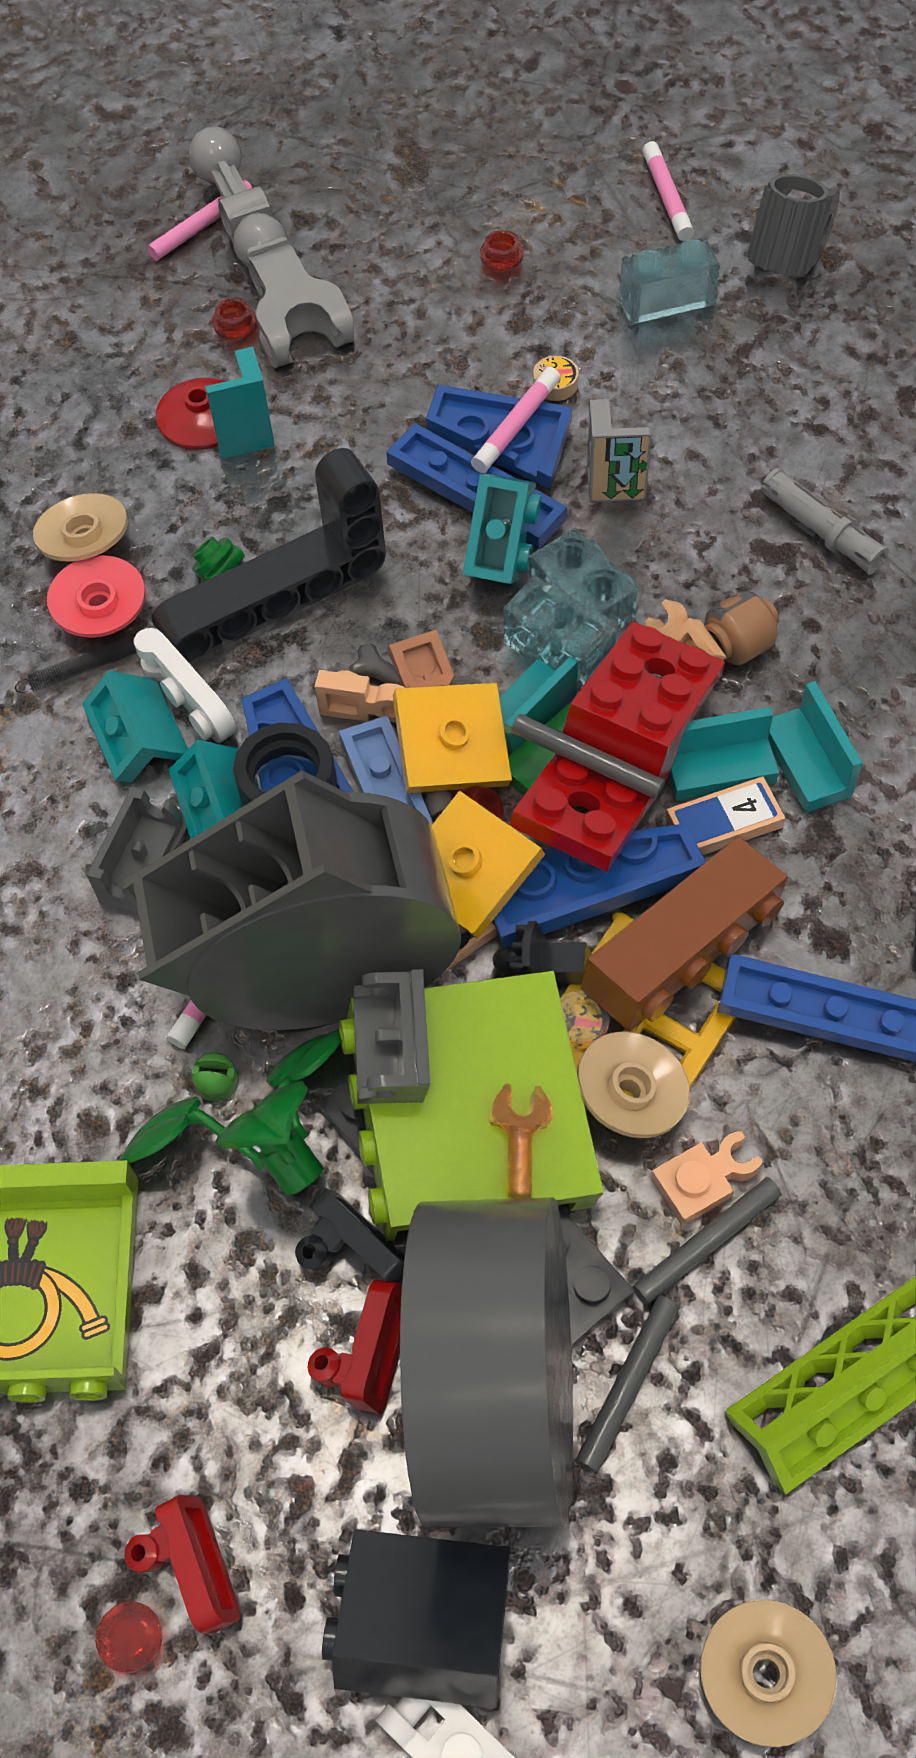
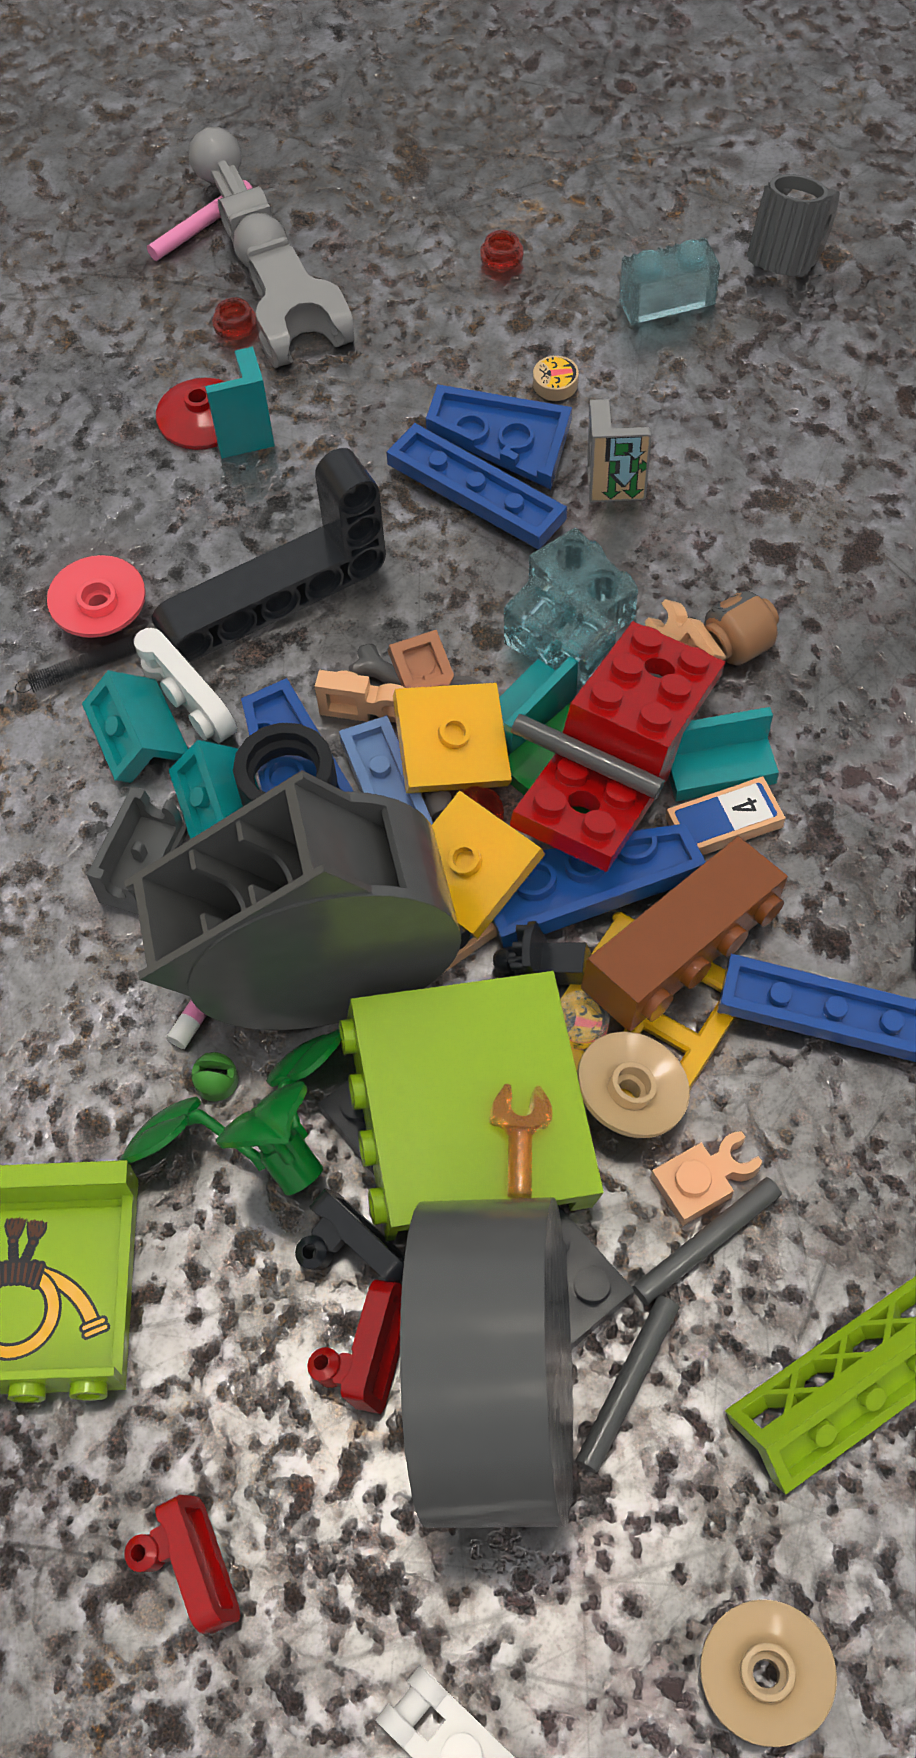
(80, 527): tan dish -> none
(129, 1637): clear red plate -> none
(216, 558): green plate -> none
(391, 1038): dark grey hinge -> none
(419, 1618): black brick -> none
(500, 528): teal brick -> none
(515, 420): bright pink bar -> none
(668, 191): bright pink bar -> none
(815, 752): teal panel -> none
(838, 531): light grey pin -> none

